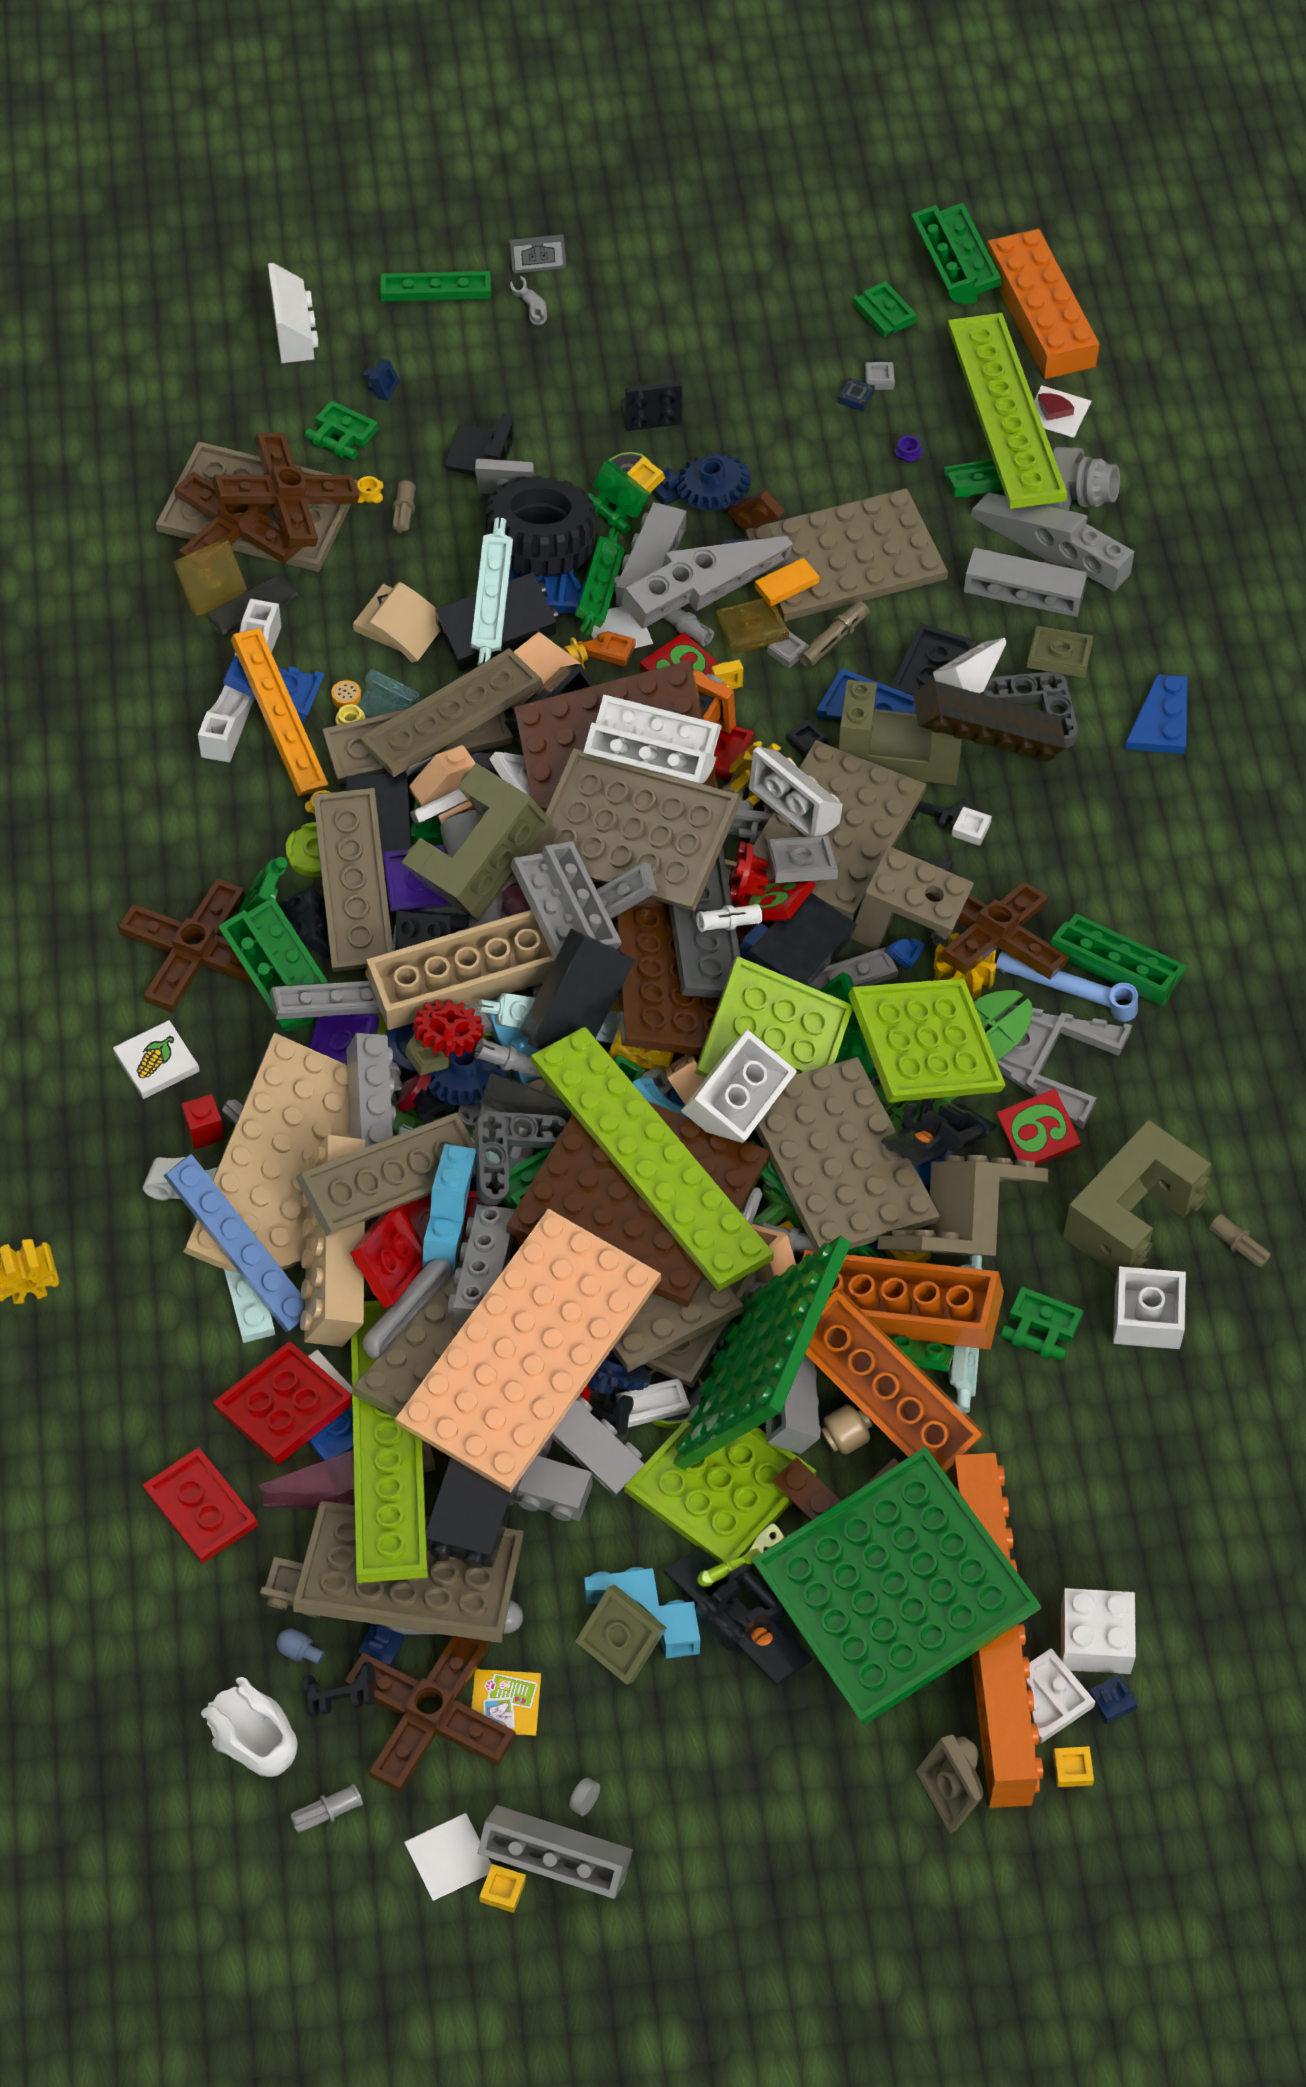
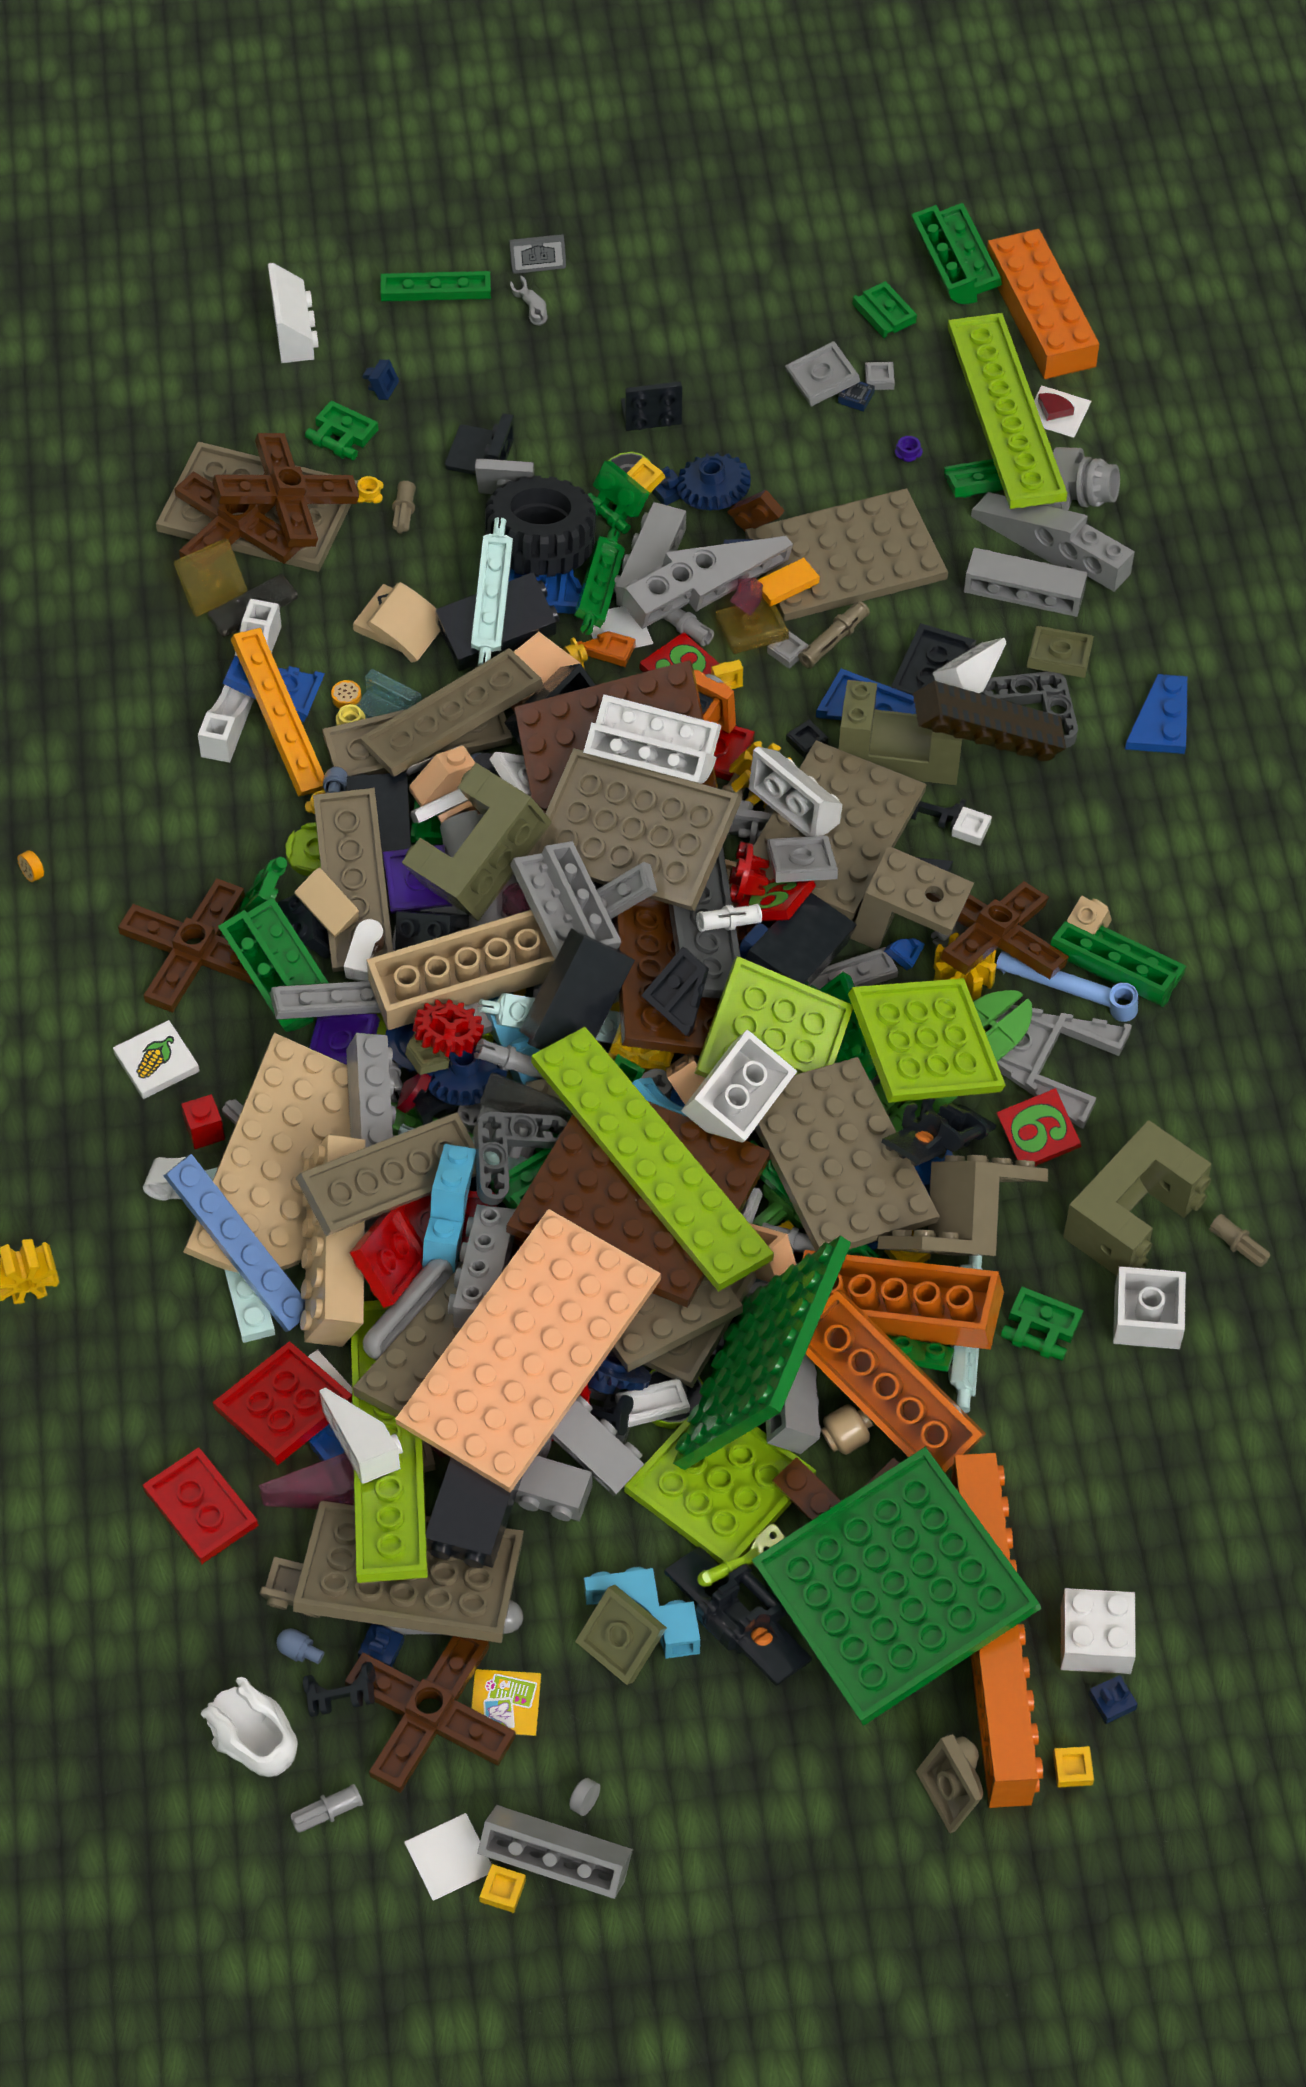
(30, 866): none -> light orange tile
(327, 902): none -> tan slope
(335, 780): none -> sand blue cylinder
(362, 1437): none -> white slope
(365, 944): none -> white leg
(679, 990): none -> black wing
(748, 595): none -> clear pink piece
(822, 373): none -> light grey plate
(1057, 1695): white wing -> none
(1090, 915): none -> tan bracket

